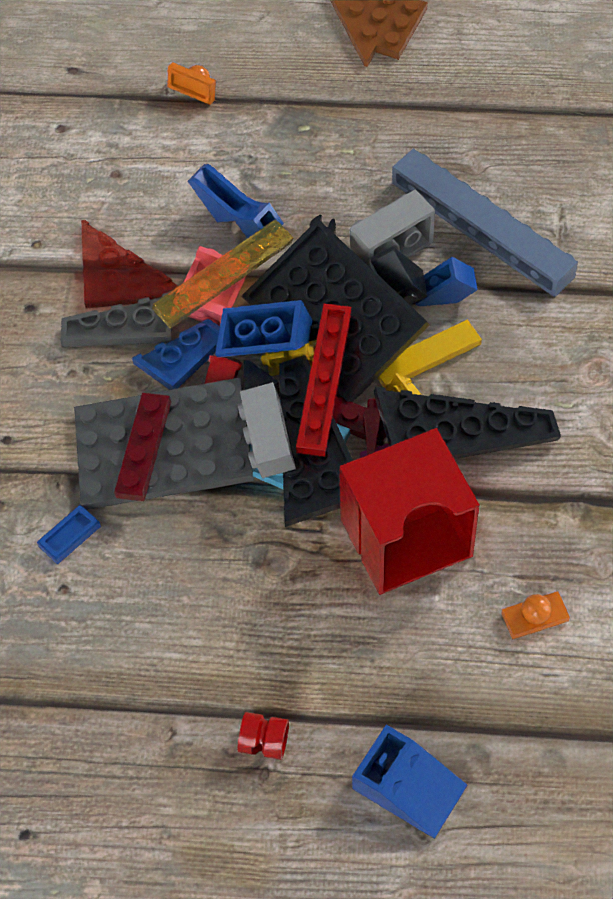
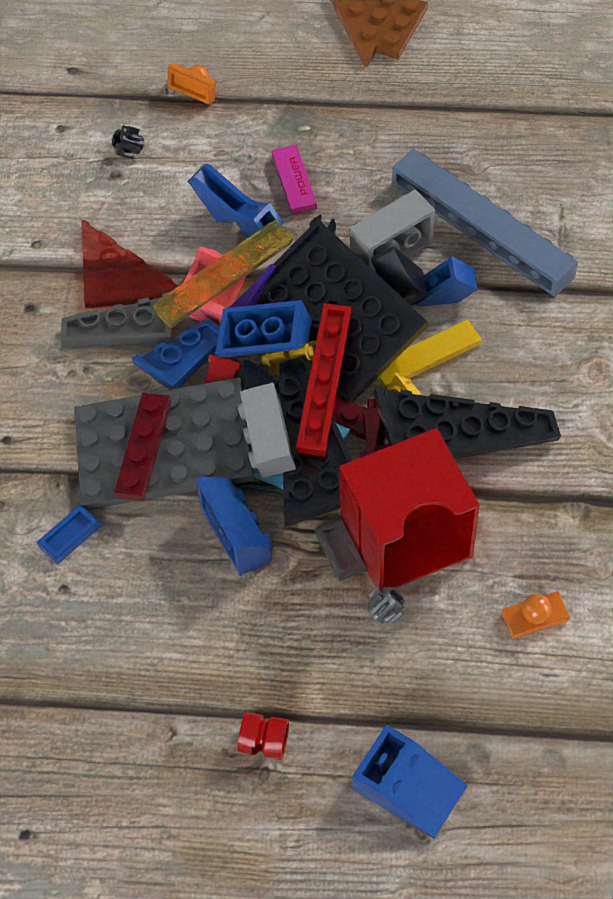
(127, 141): none -> black gear
(234, 524): none -> blue slope
(252, 294): none -> dark purple piece
(294, 179): none -> dark pink tile
(340, 549): none -> flat silver tile
(386, 605): none -> dark grey gear

